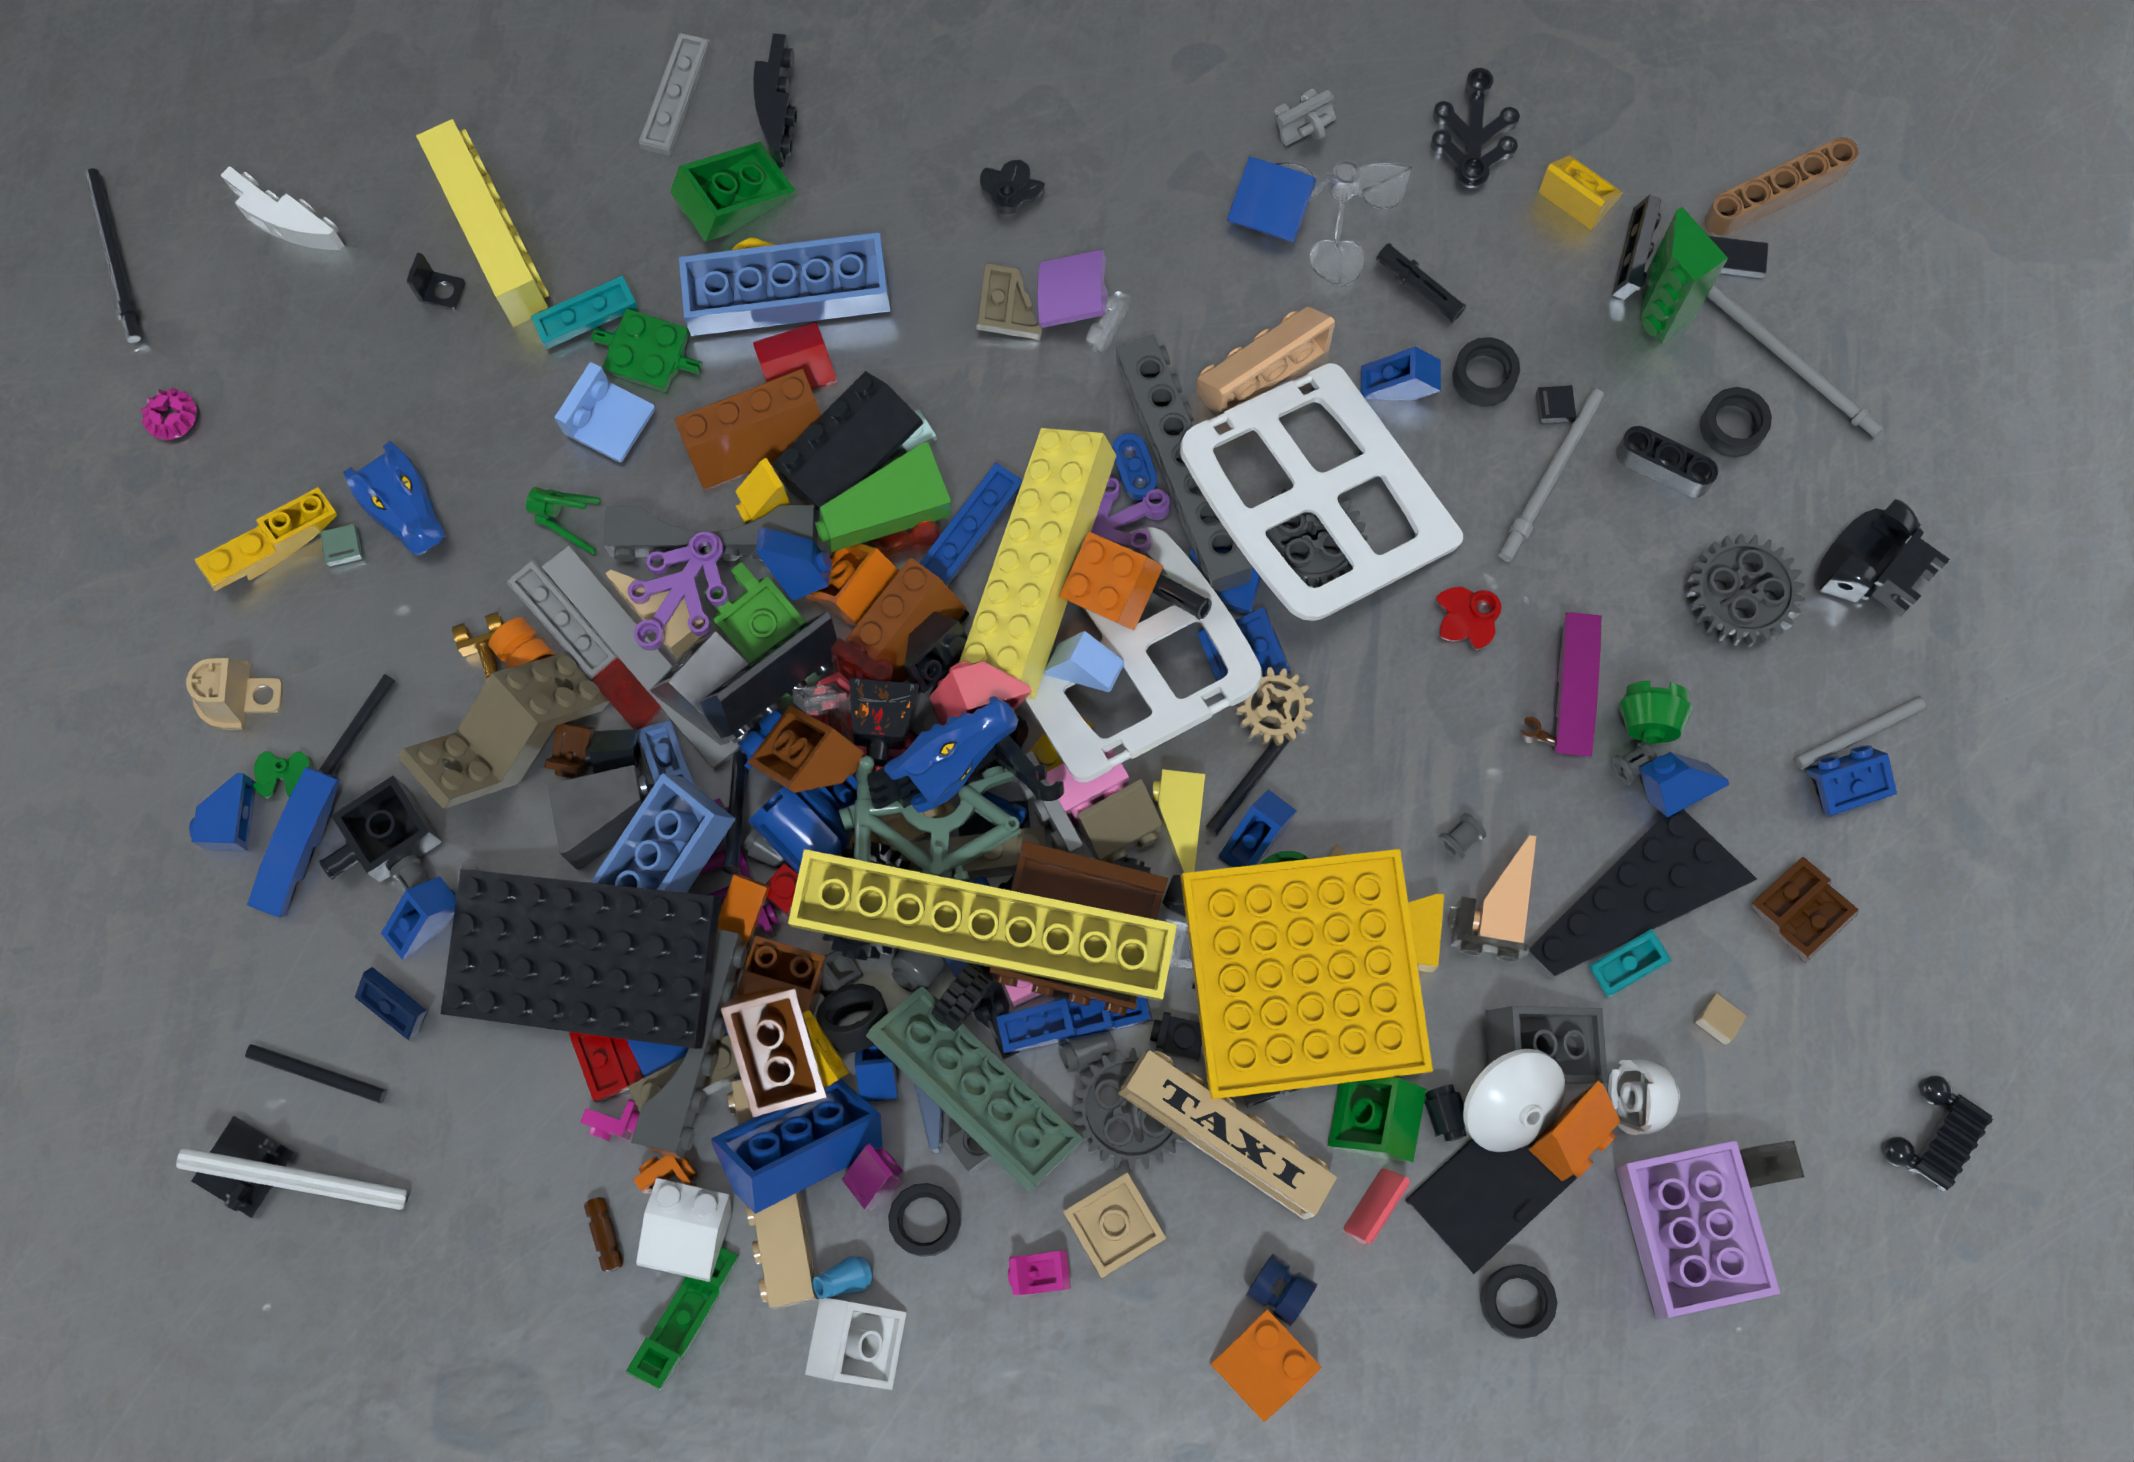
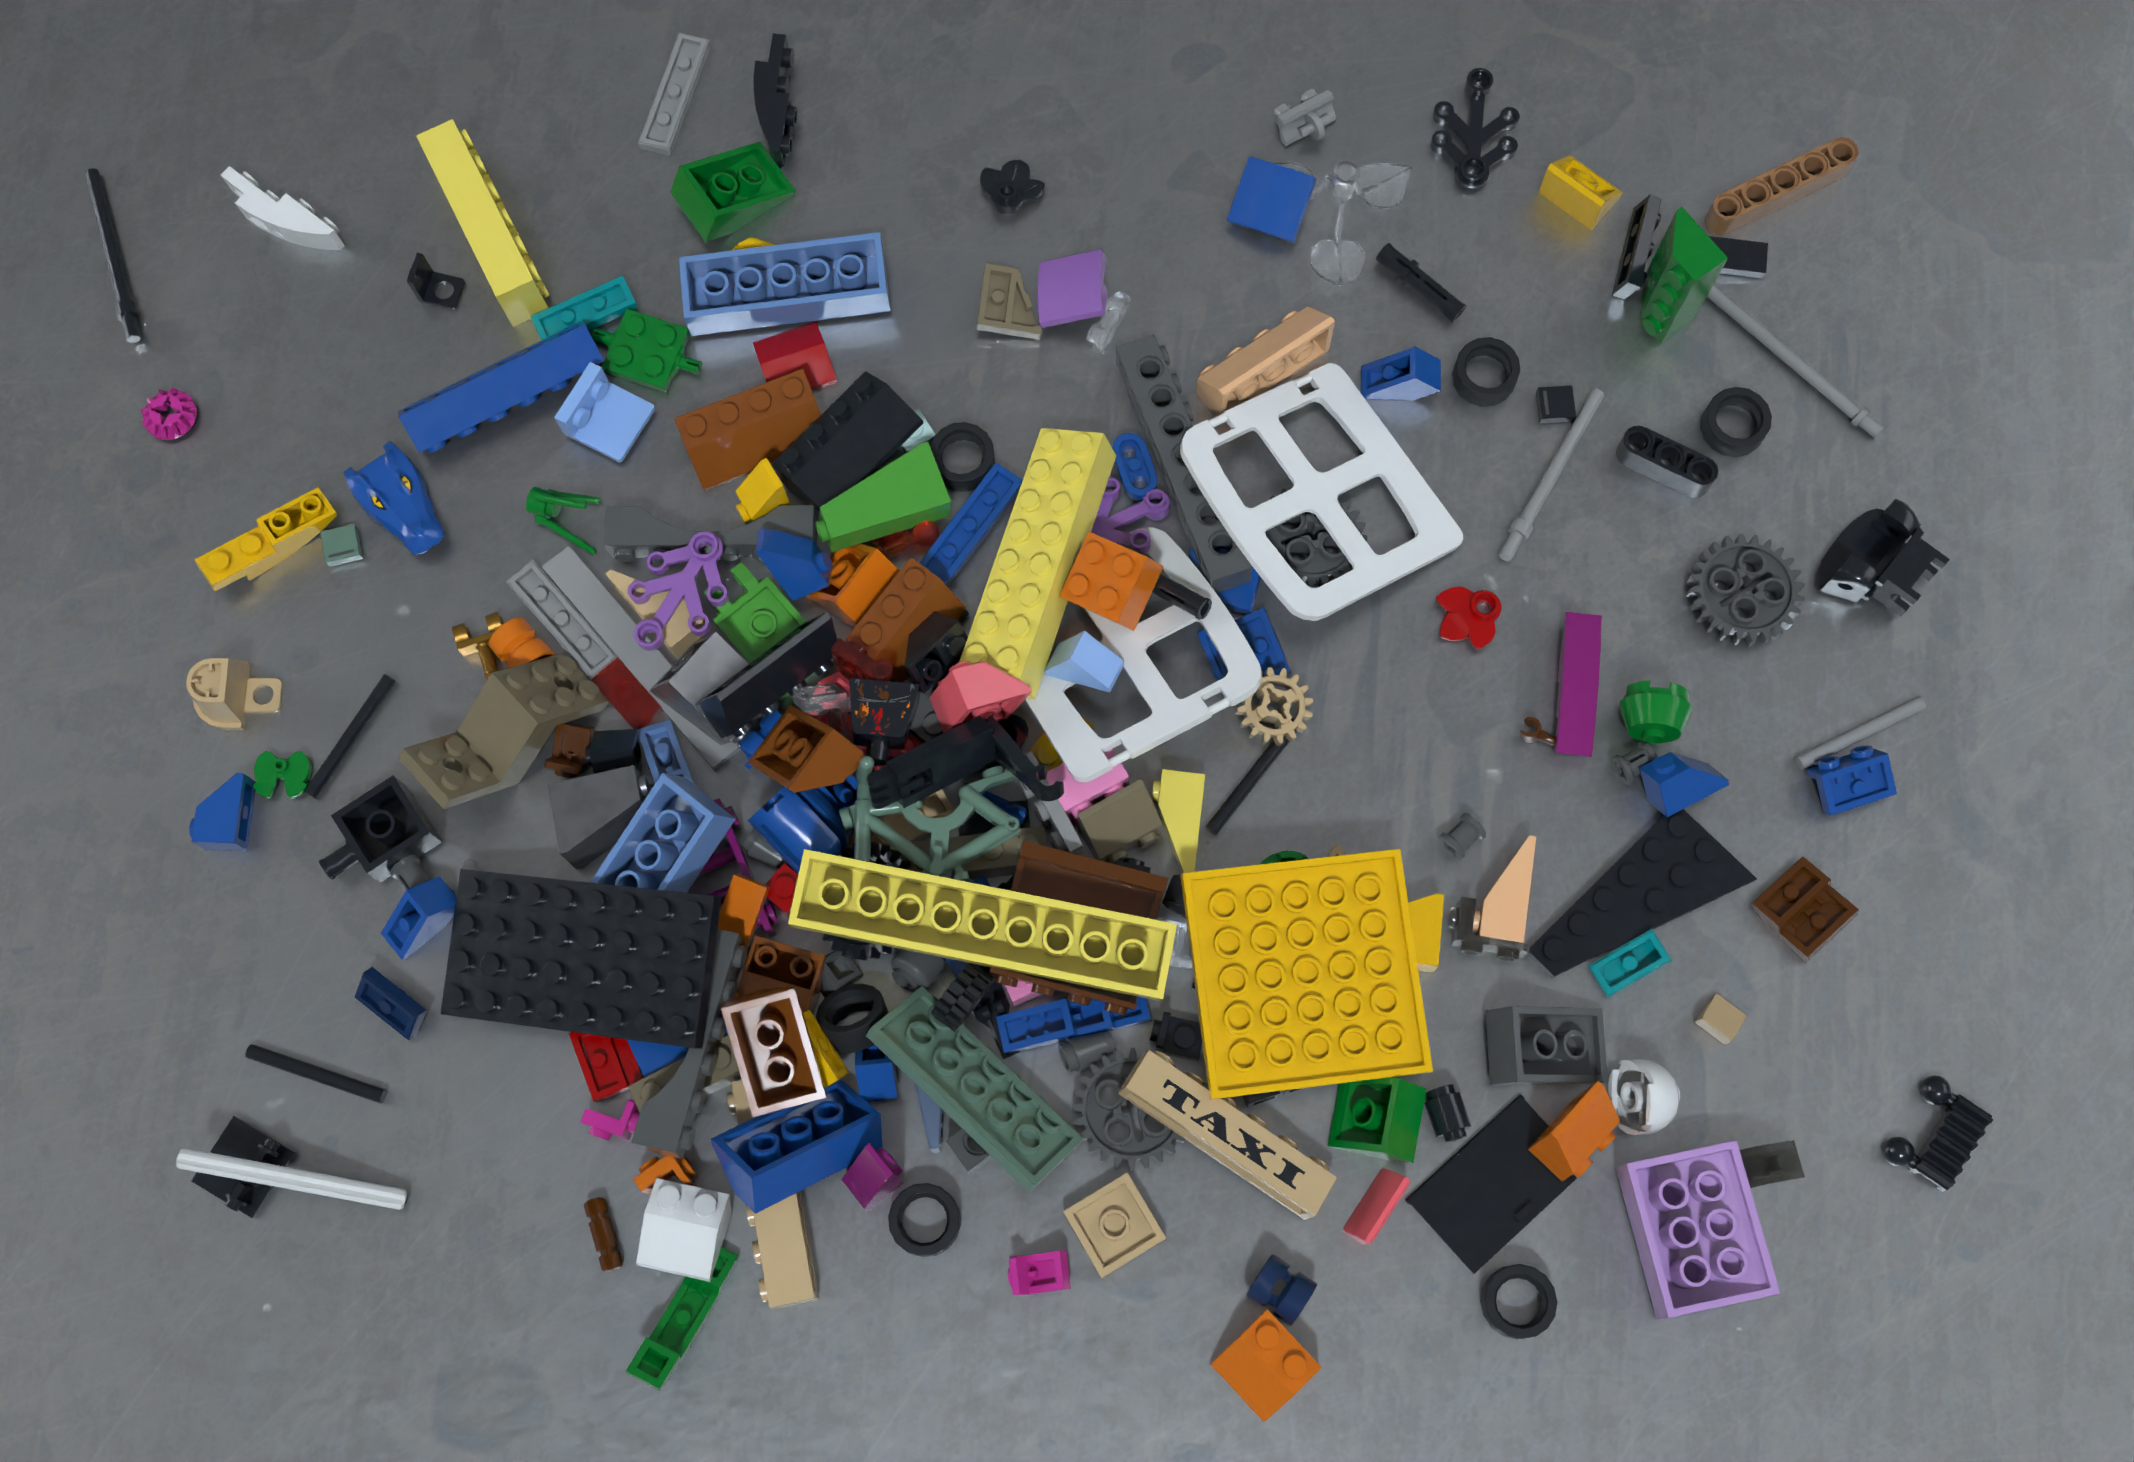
(293, 841): blue slope -> none
(499, 387): none -> blue brick
(736, 802): black bar -> none
(844, 1278): dark azure cone -> none
(855, 1343): white slope -> none
(949, 753): blue animal -> none
(960, 432): none -> black tyre
(1257, 831): blue slope -> none
(1514, 1100): white dish -> none

